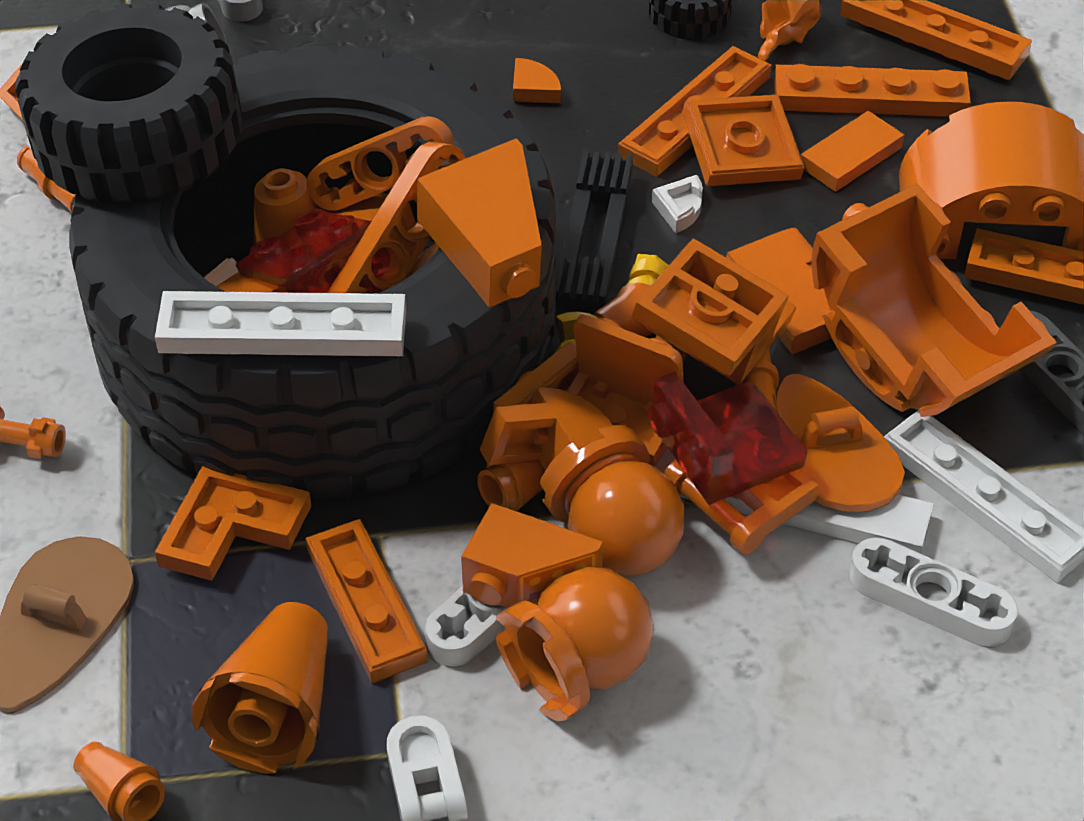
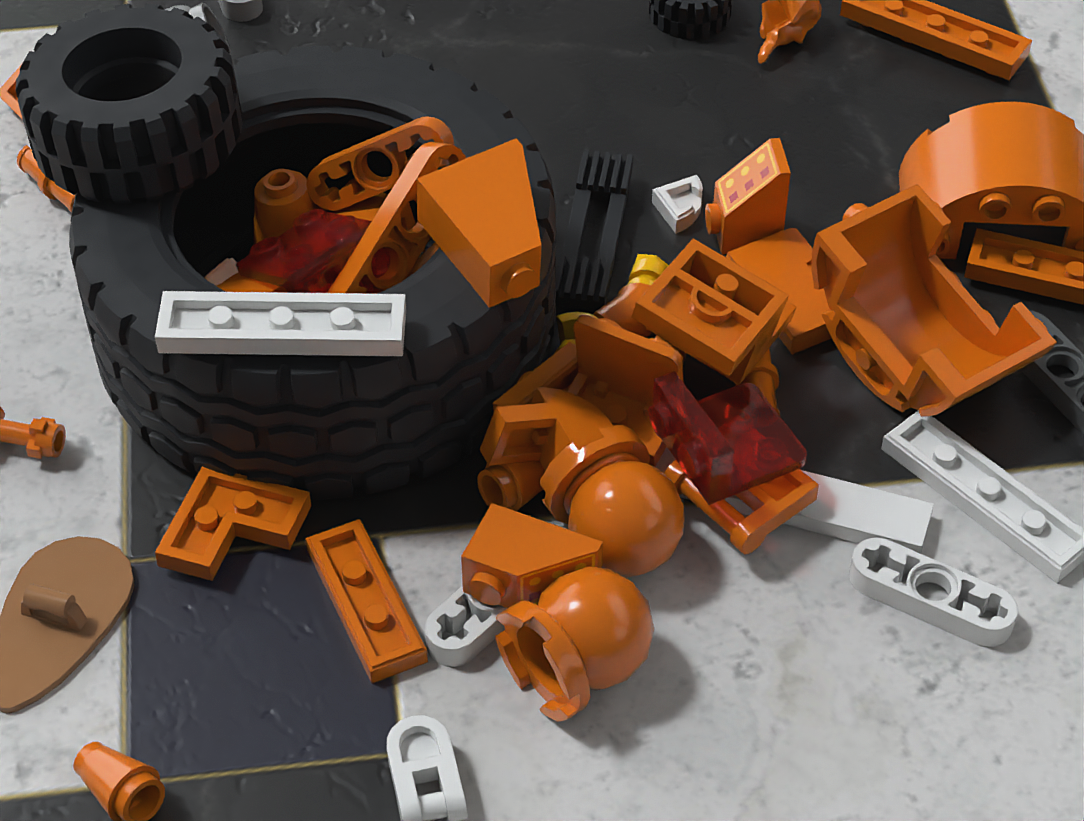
(268, 693): orange cone -> none
(535, 83): orange tile -> none
(665, 133): orange tile -> none
(742, 140): orange tile -> none
(750, 198): none -> orange slope
(844, 450): orange shield -> none
(852, 151): orange tile -> none
(871, 89): orange plate -> none

